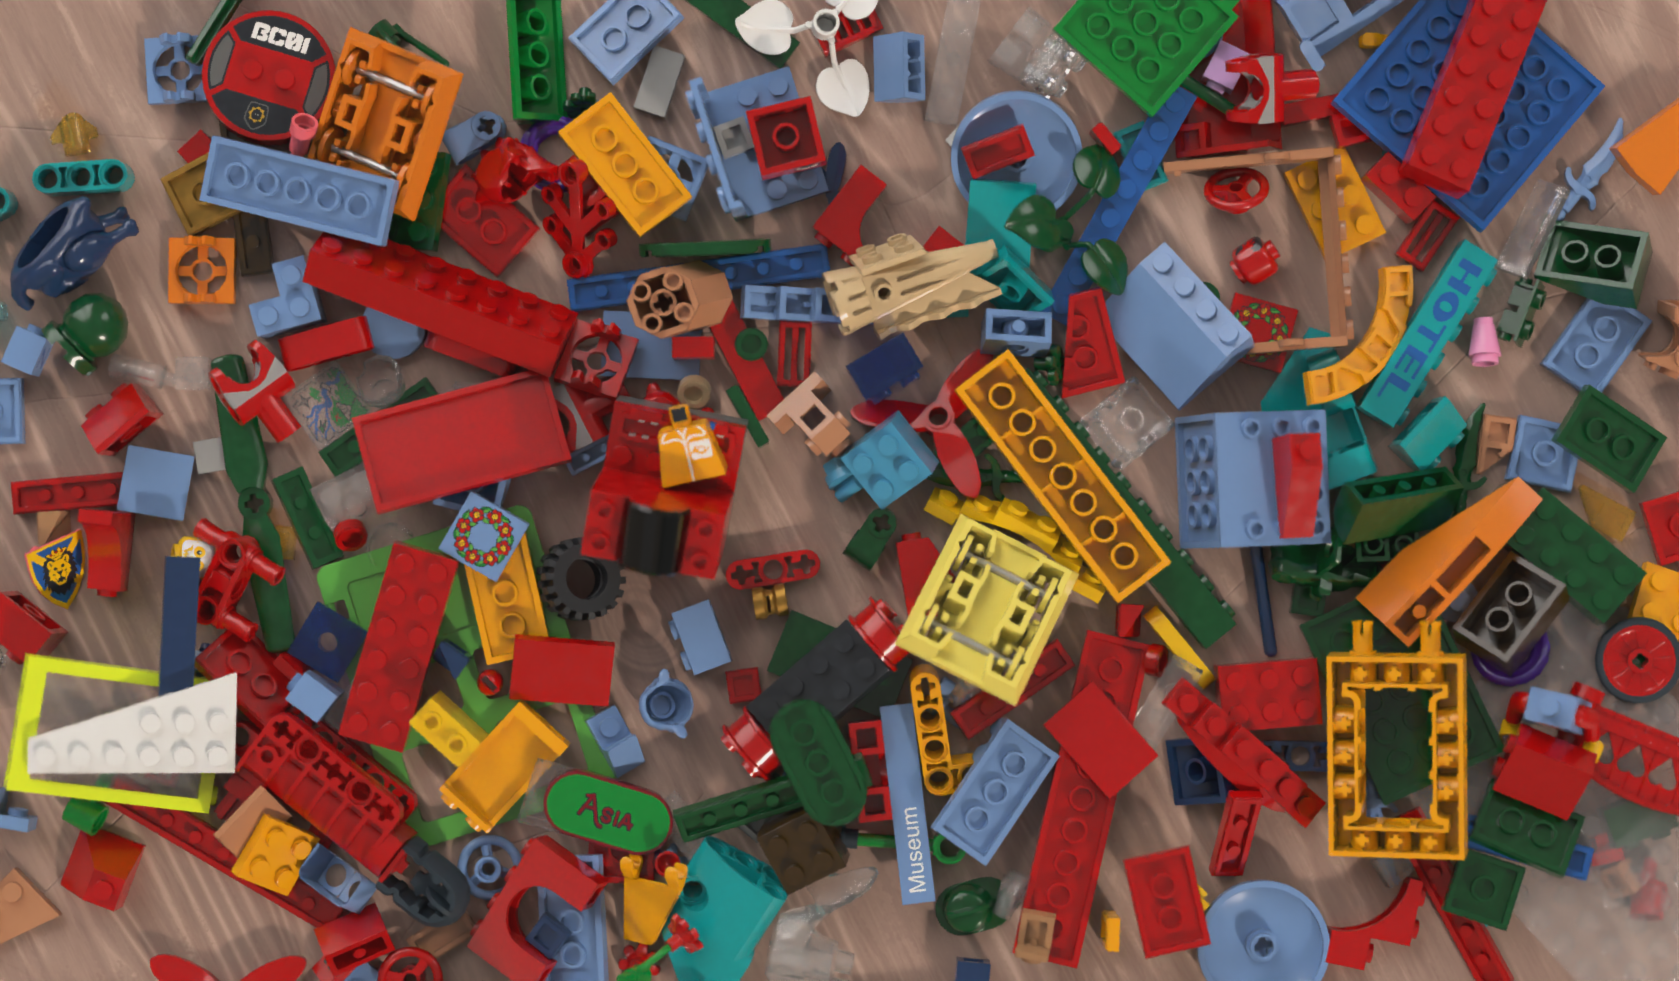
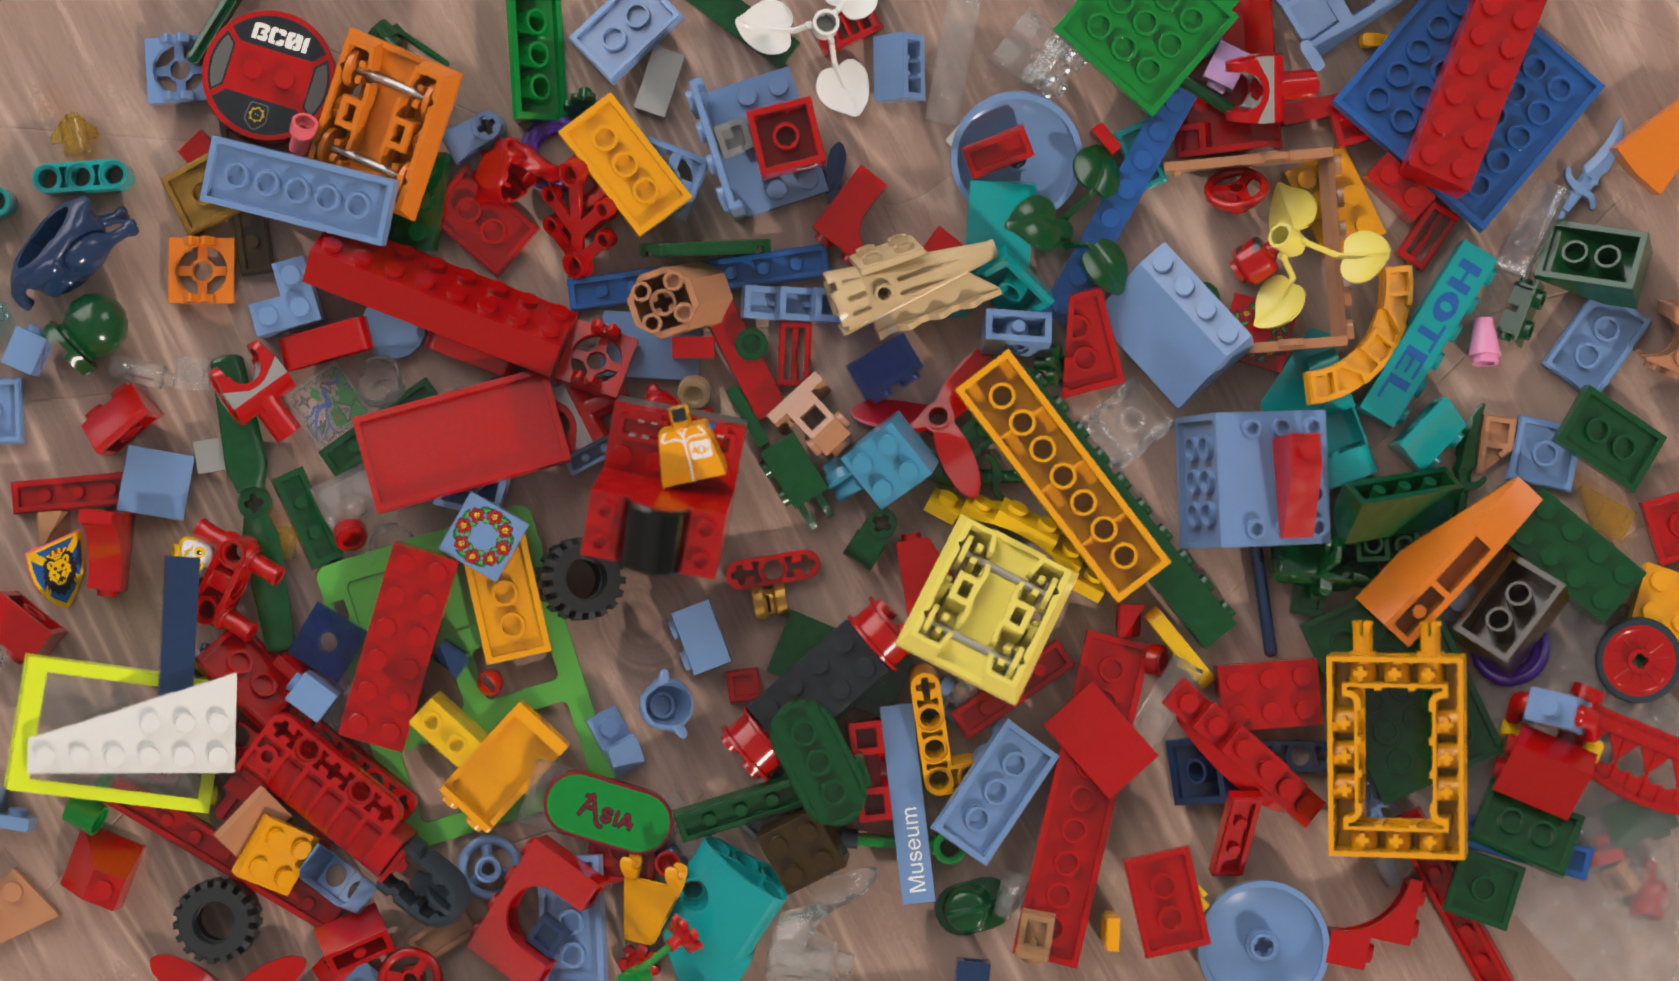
(195, 935): none -> black tyre
(561, 670): red tile -> none
(796, 476): none -> dark green hinge
(1290, 212): none -> light yellow plant

